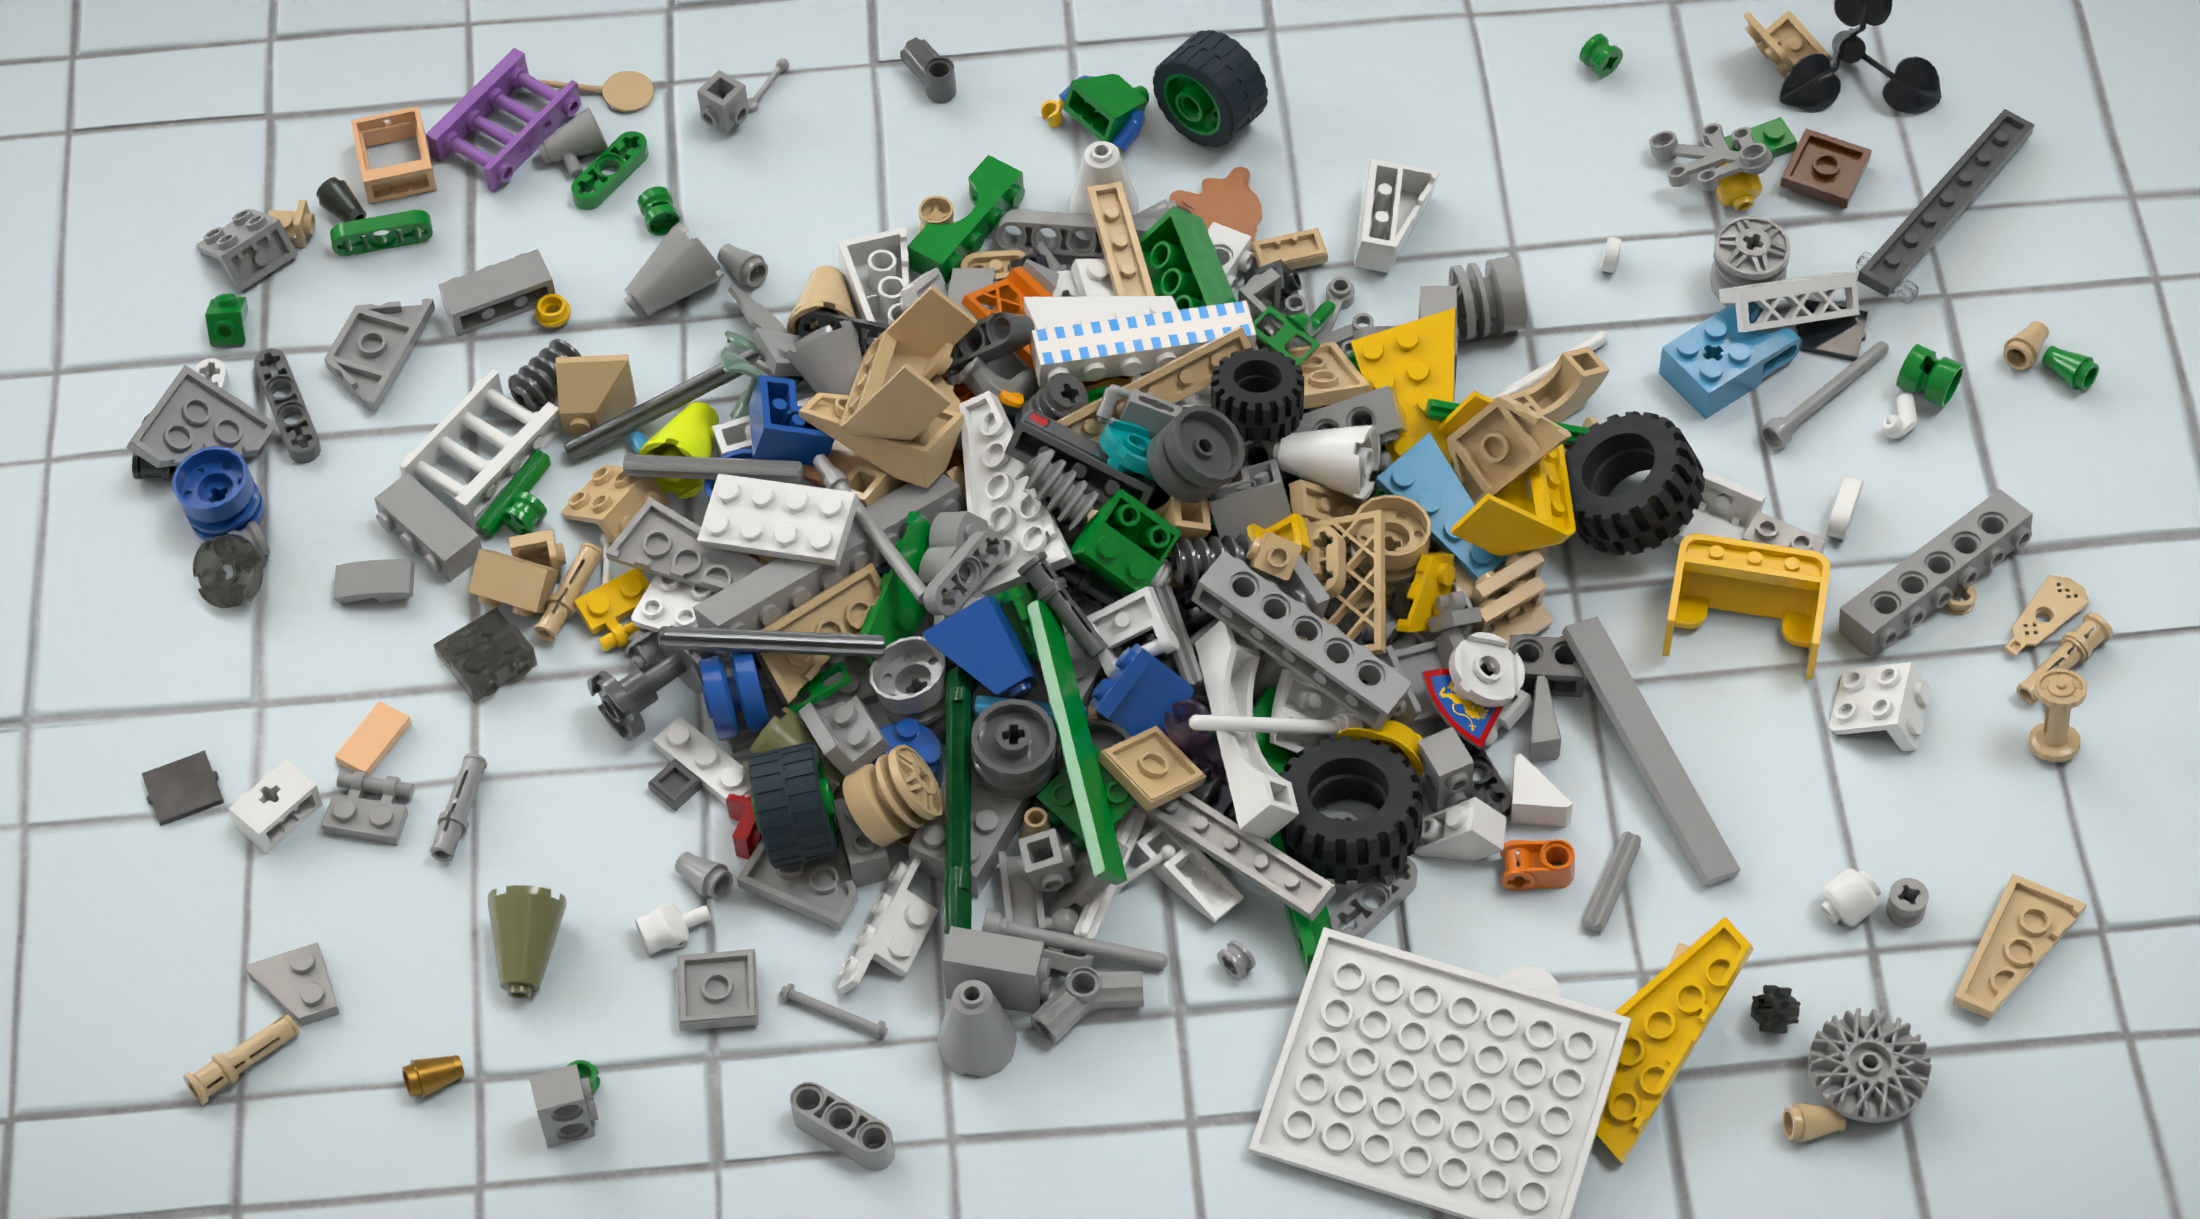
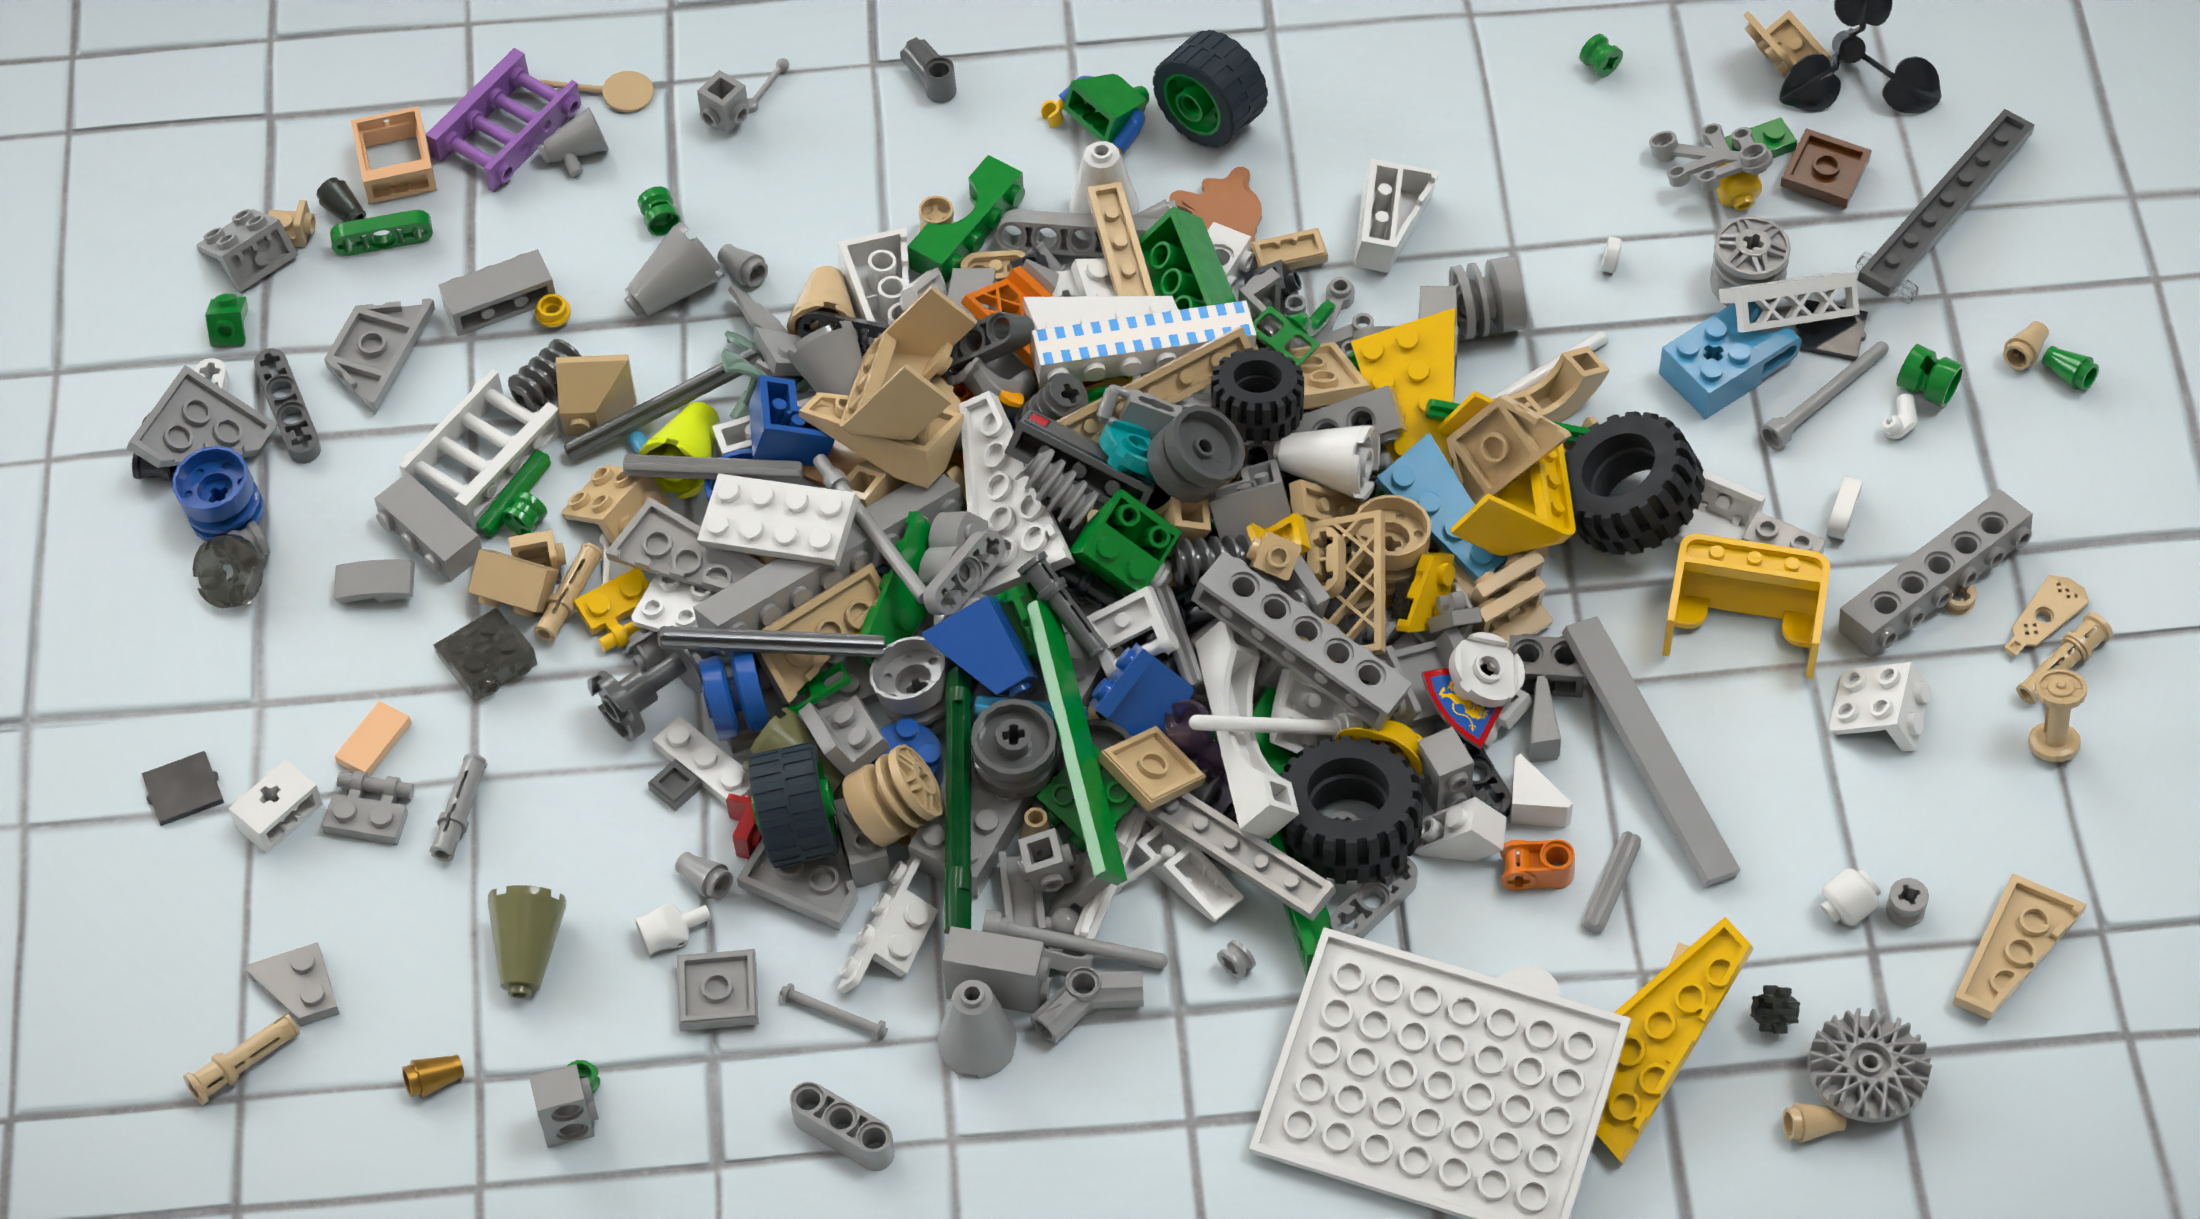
(607, 184): green beam -> none

